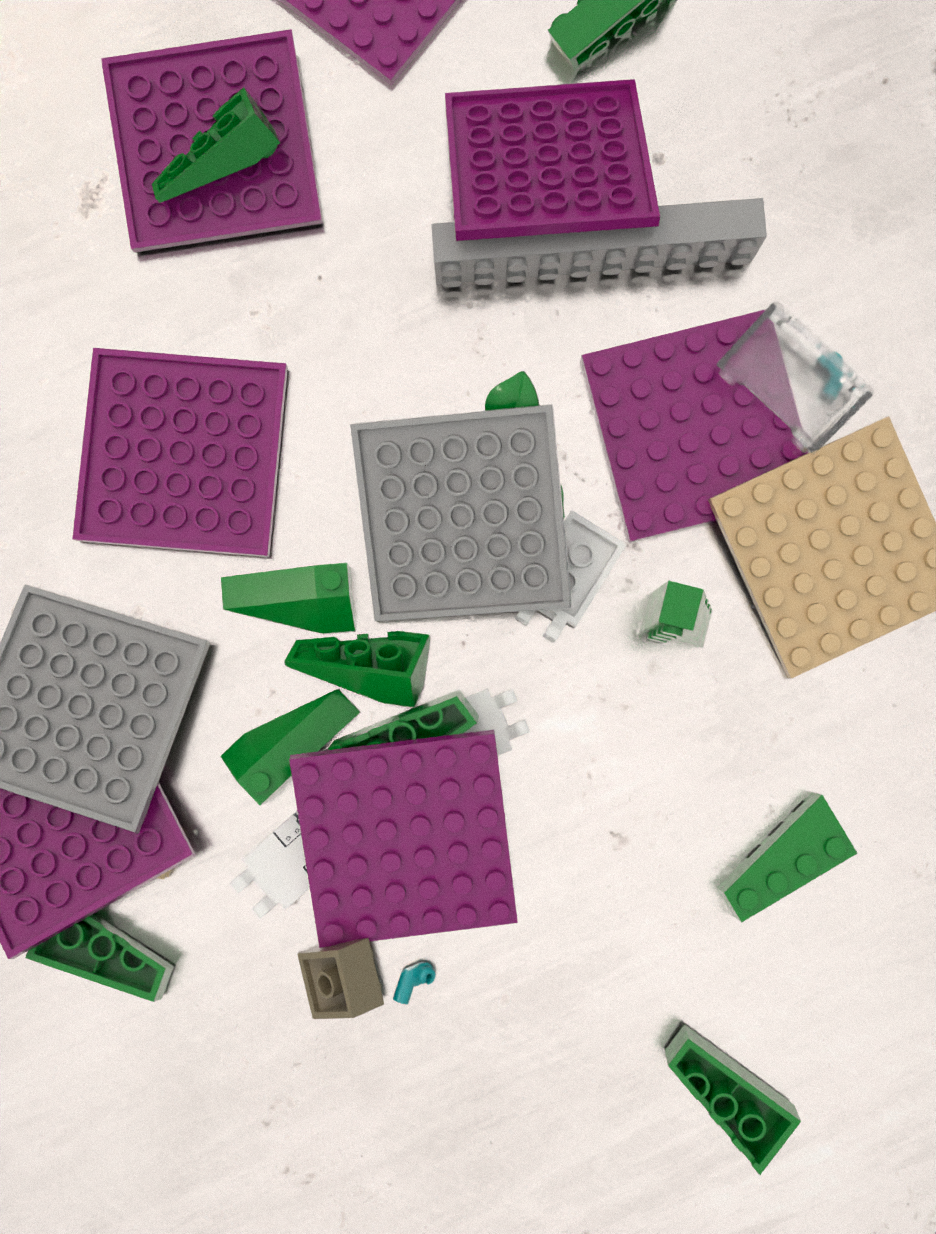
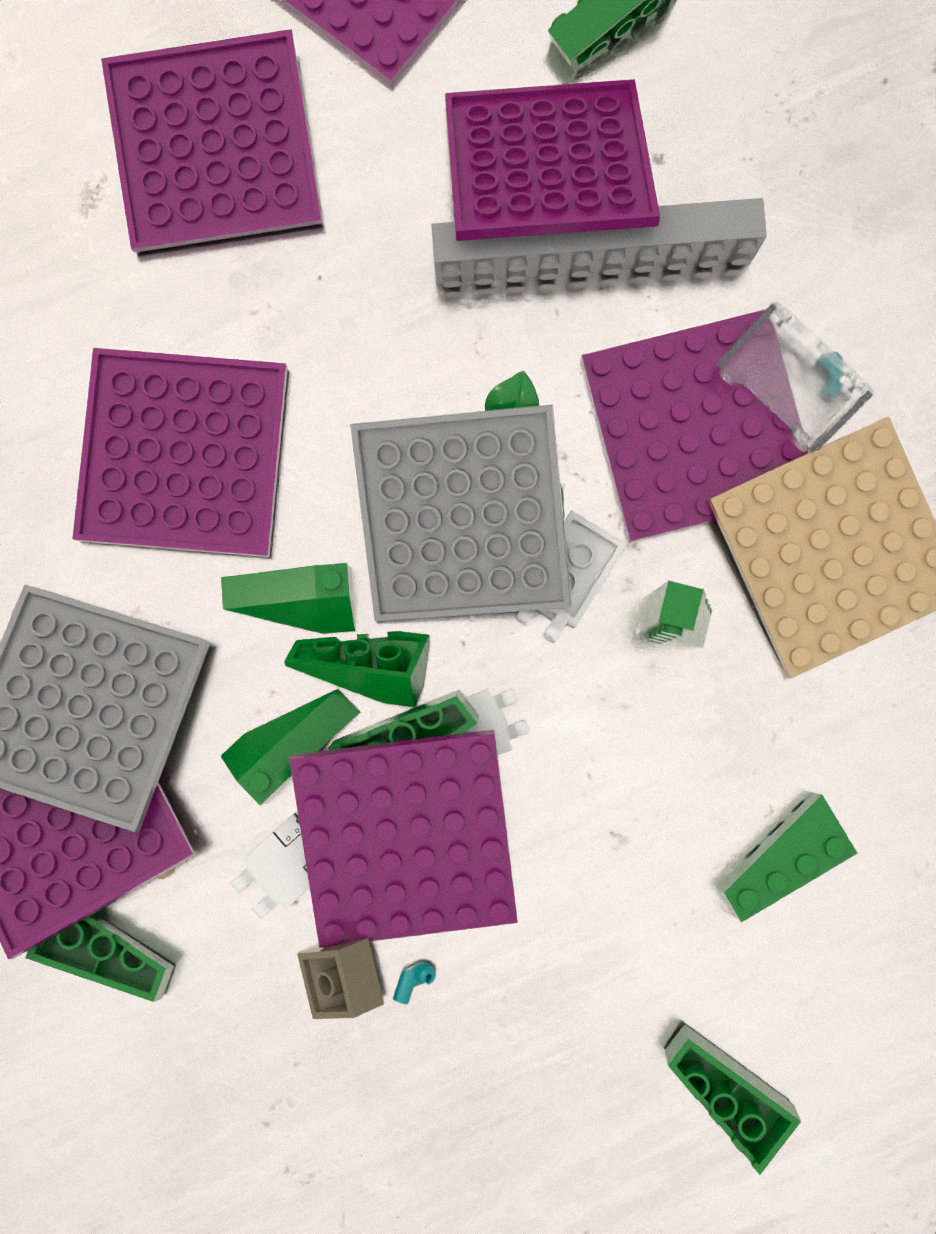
(231, 144): green wedge -> none

